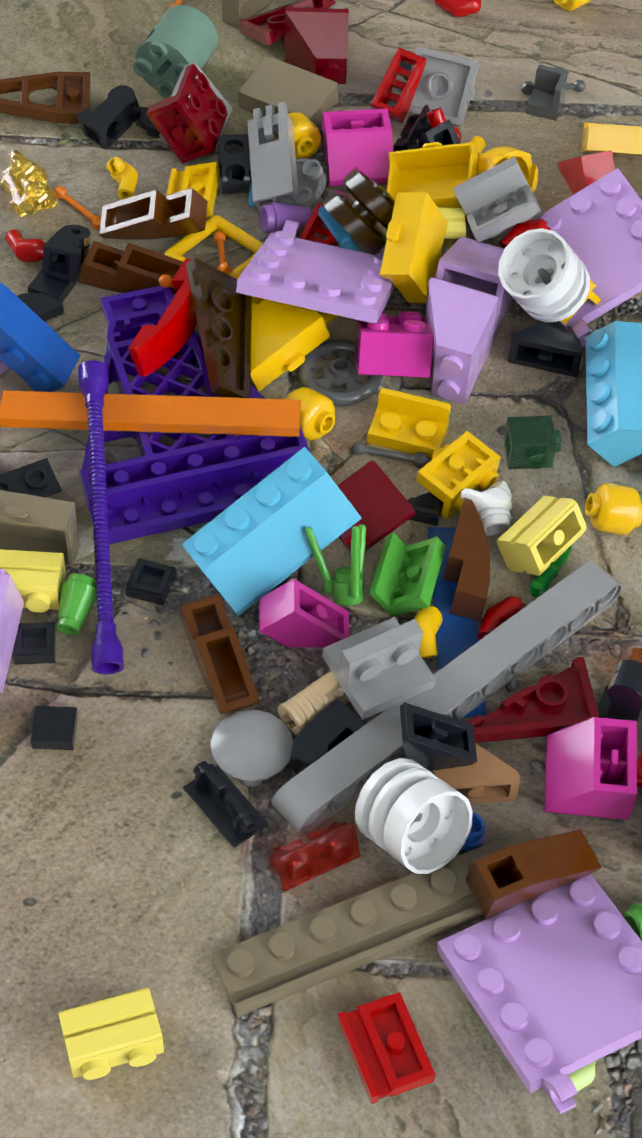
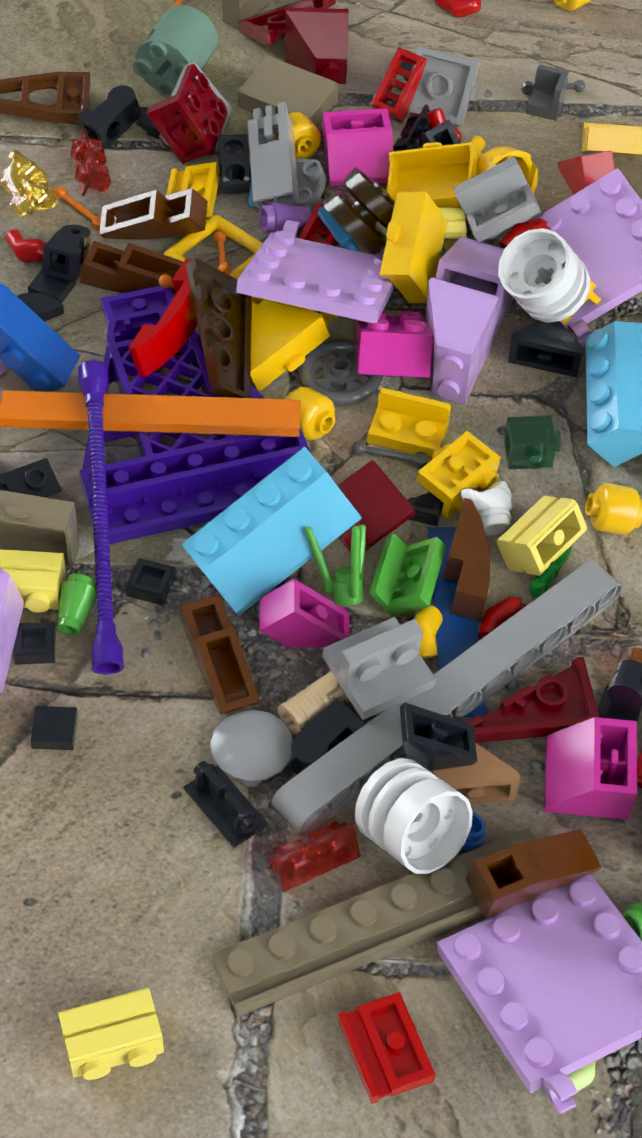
(90, 163): none -> clear red hinge
(124, 175): yellow arm -> none

